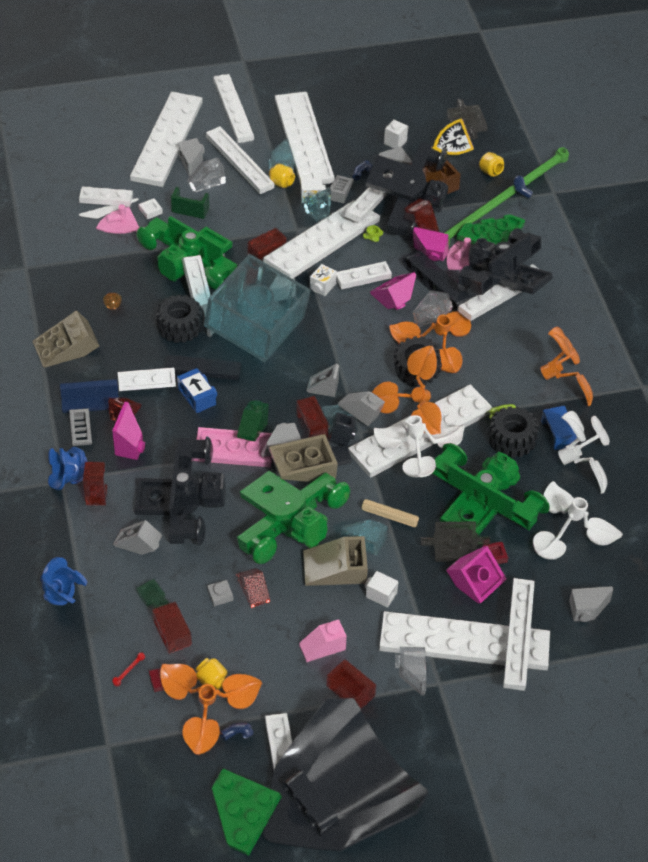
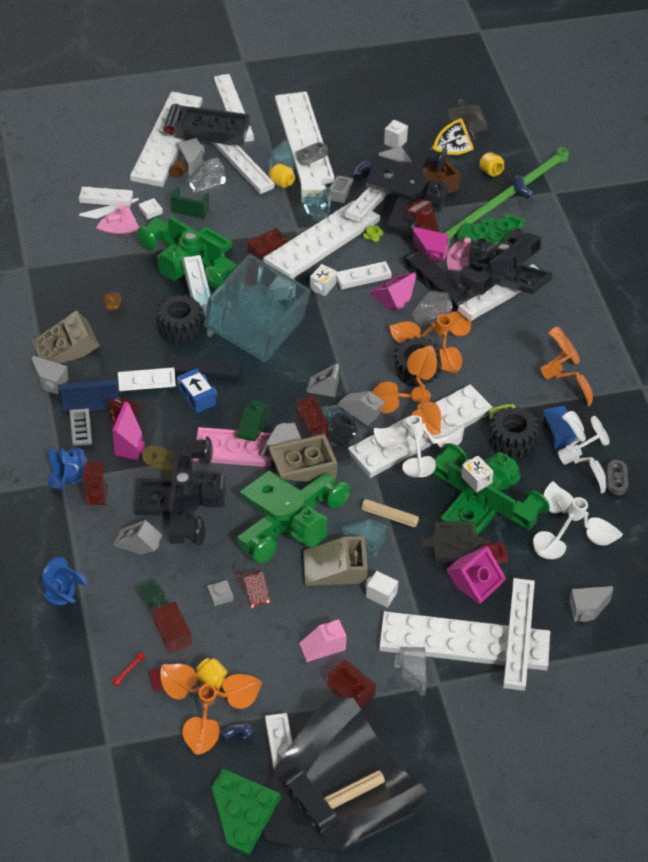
(49, 374): none -> light grey slope
(162, 458): none -> clear yellow plate
(178, 169): none -> reddish brown tile
(207, 124): none -> black hinge
(312, 153): none -> flat silver plate
(355, 789): none -> tan axle
(477, 473): none -> white brick
(617, 481): none -> flat silver plate

